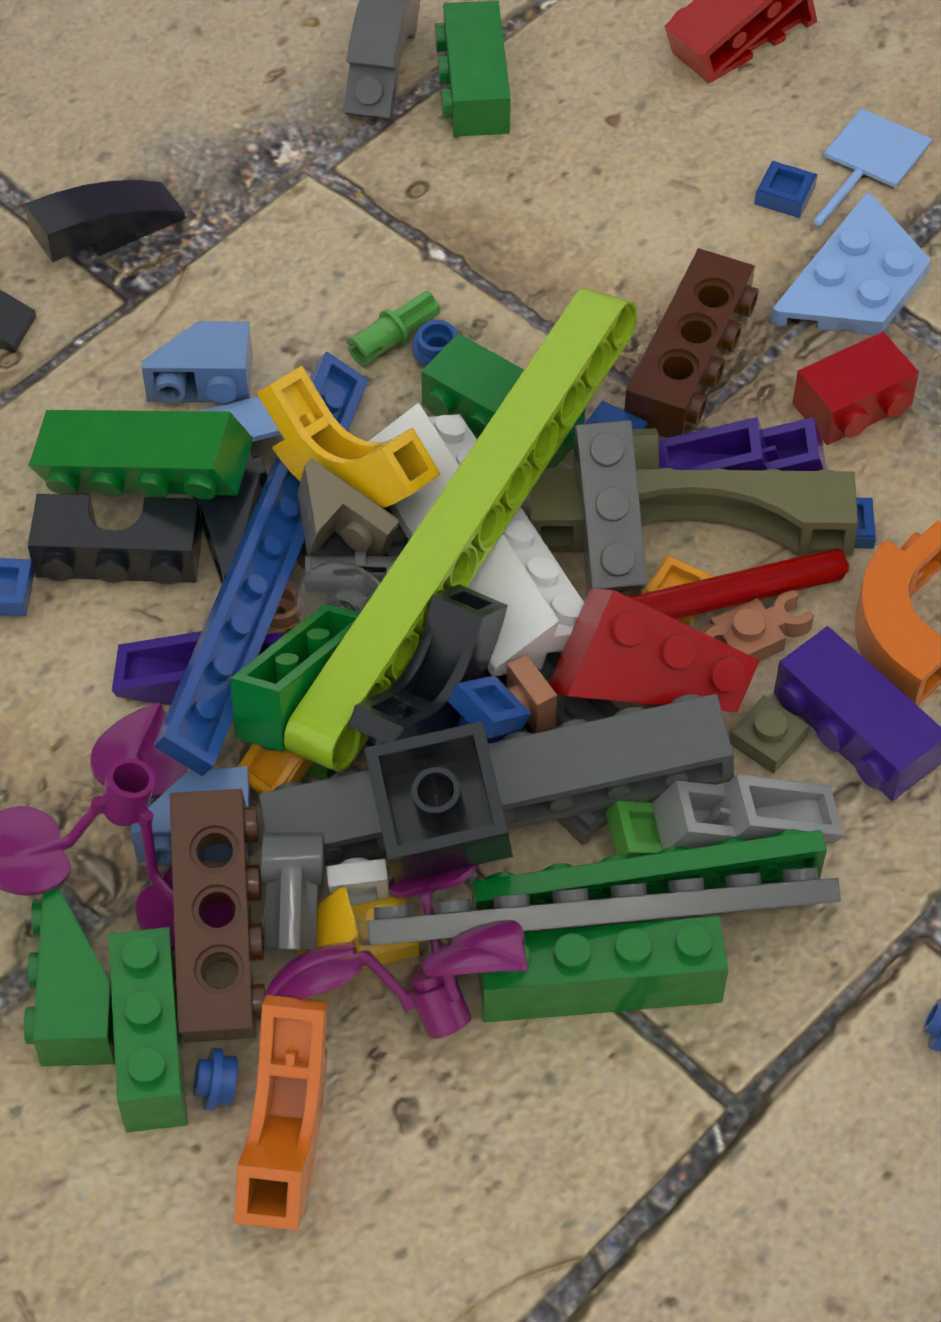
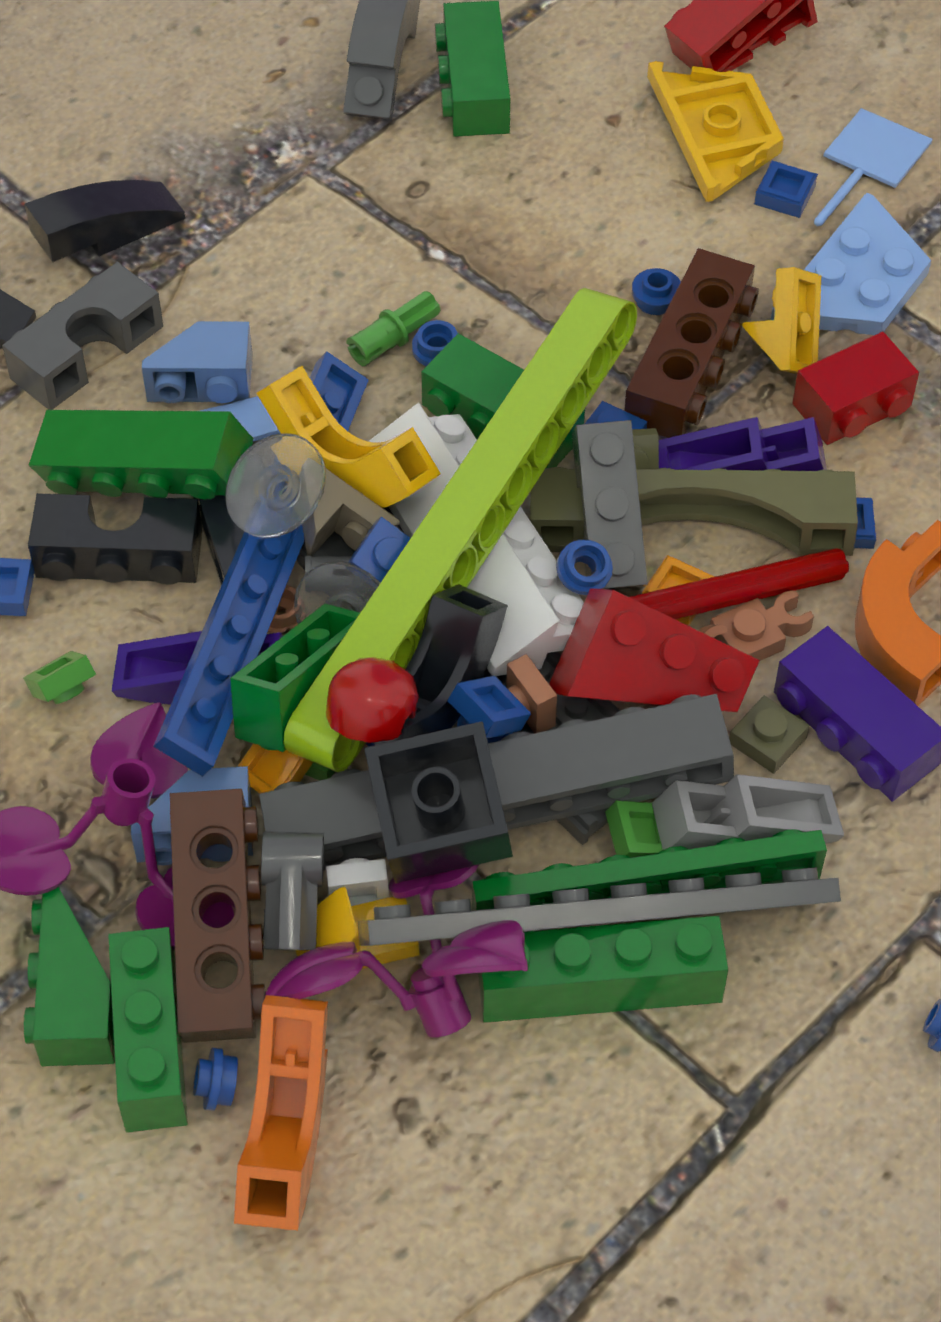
(60, 678): none -> bright green plate
(109, 308): none -> dark grey arch
(263, 475): none -> clear dish
(371, 700): none -> red hair
(380, 548): none -> blue plate
(591, 554): none -> blue plate
(654, 290): none -> blue plate
(718, 124): none -> yellow wing
(794, 333): none -> yellow slope

